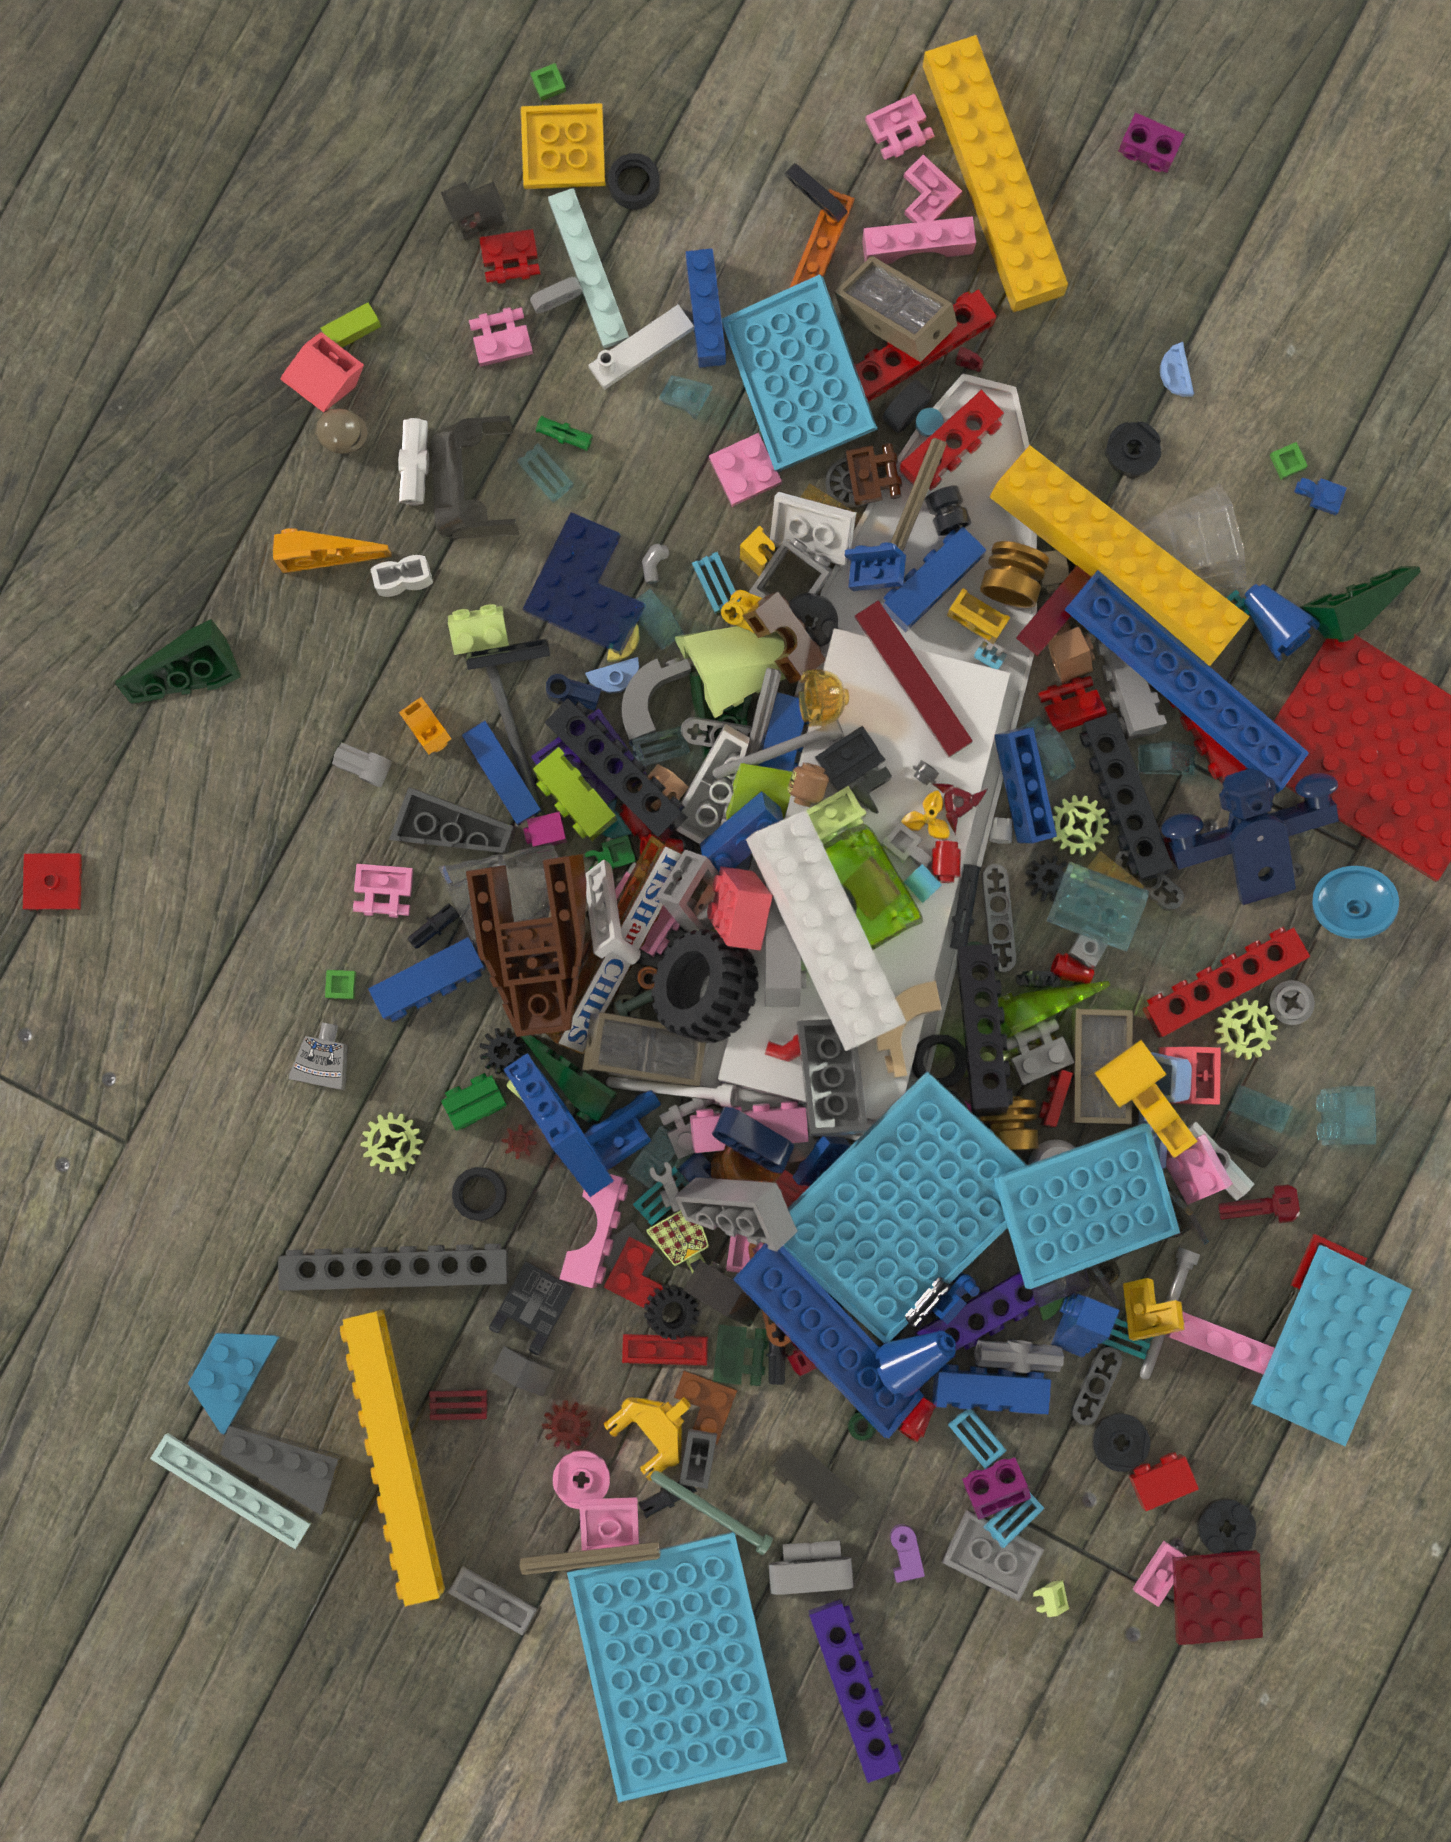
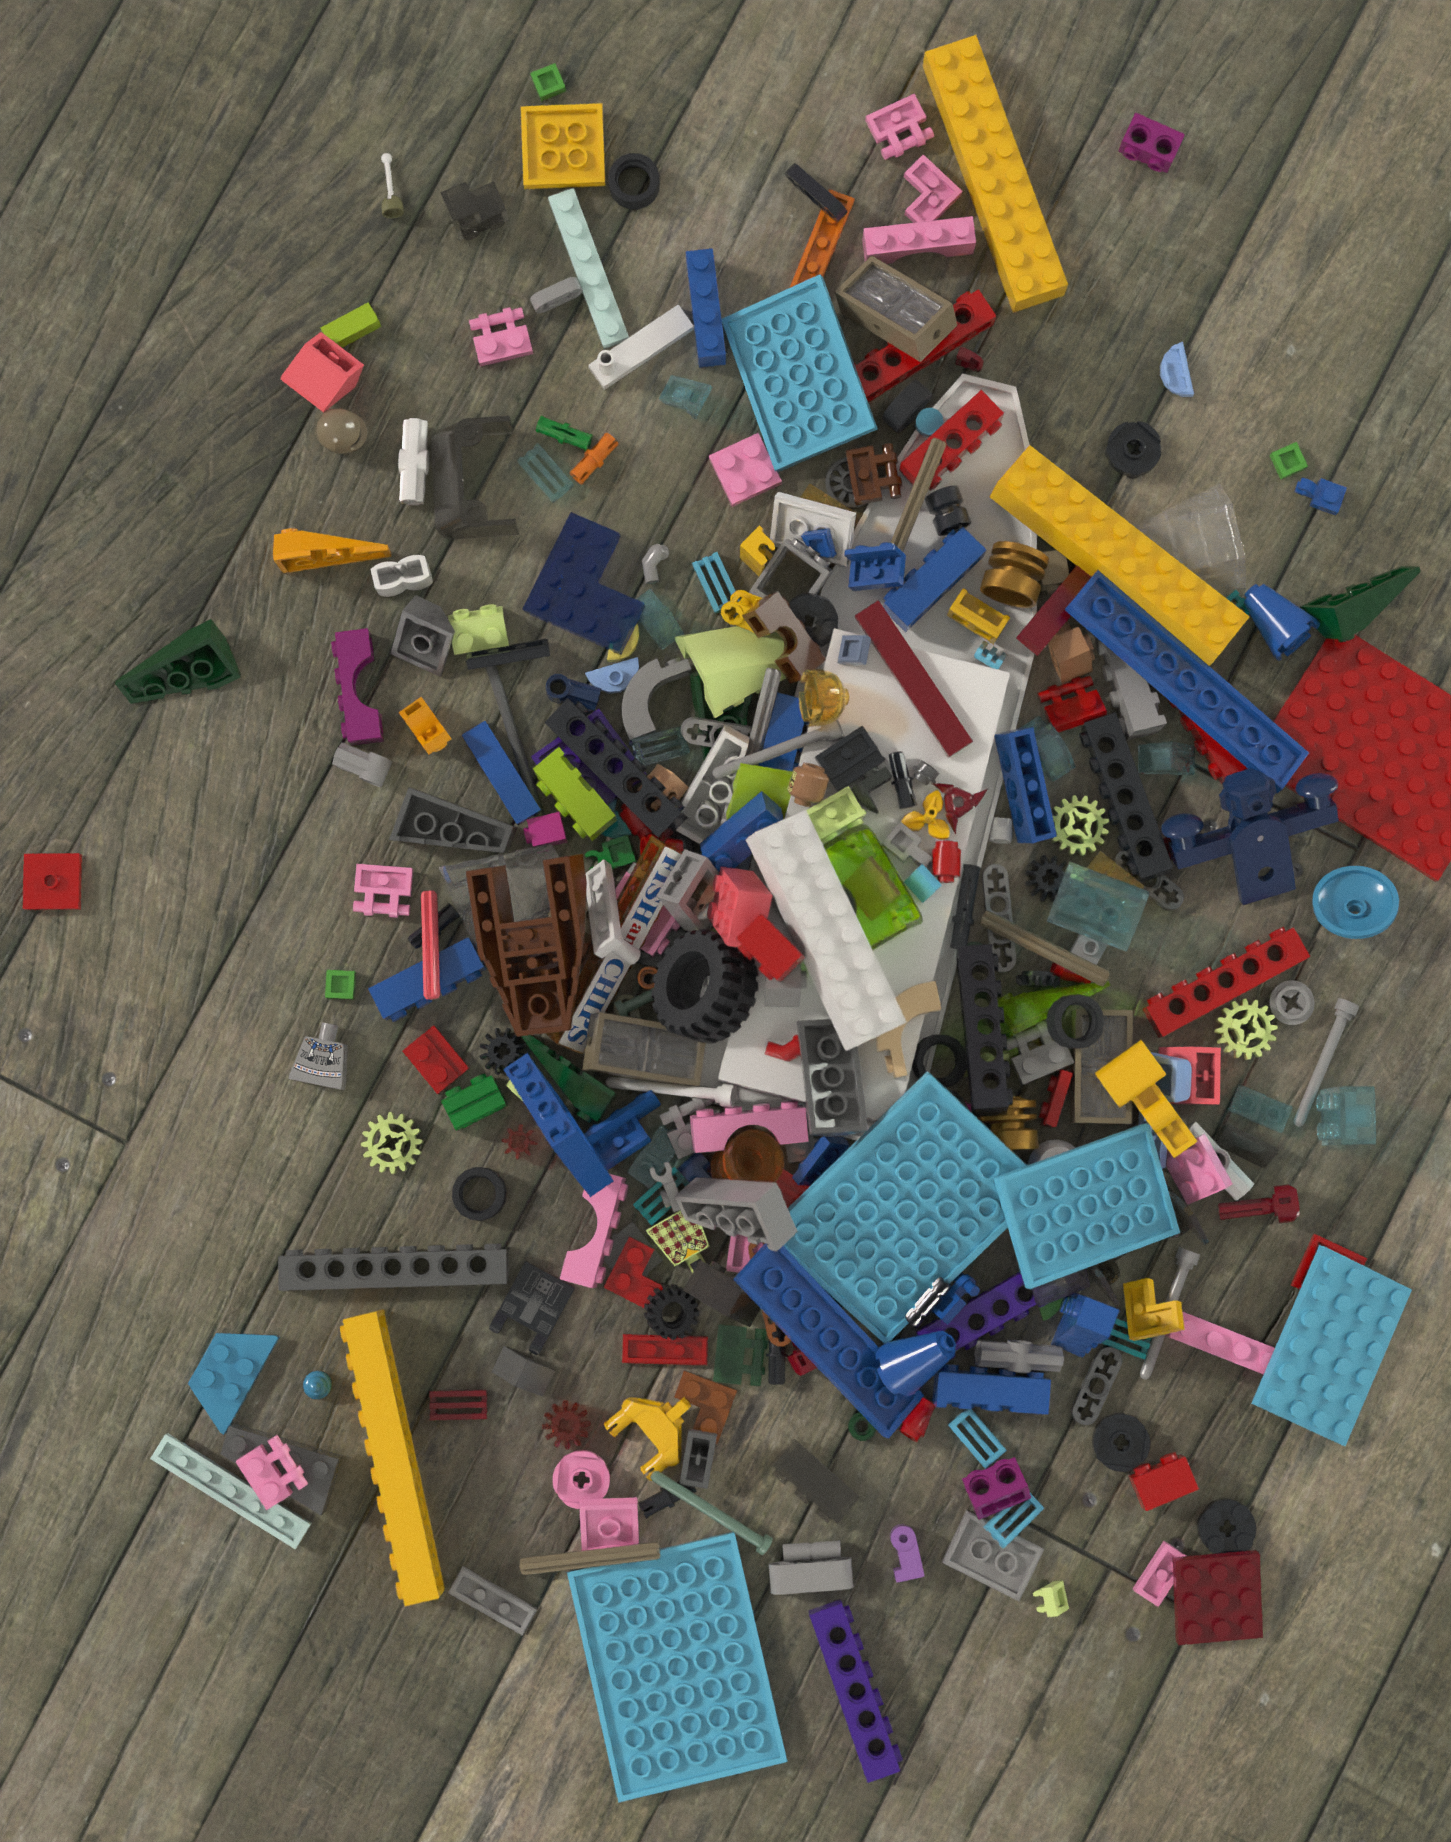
(264, 1475): none -> bright pink plate
(317, 1384): none -> dark azure plate
(354, 653): none -> magenta arch
(391, 205): none -> hinge
(423, 636): none -> flat silver slope
(430, 945): none -> coral axle
(435, 1059): none -> red plate
(506, 249): red plate -> none
(594, 458): none -> orange pin
(753, 1140): dark blue beam -> none
(770, 948): none -> red brick
(820, 541): none -> blue tile
(854, 650): none -> sand blue tile
(902, 780): none -> black axle
(1044, 948): none -> dark tan axle
(1095, 1027): none -> black tyre
(1344, 1011): none -> light grey piece

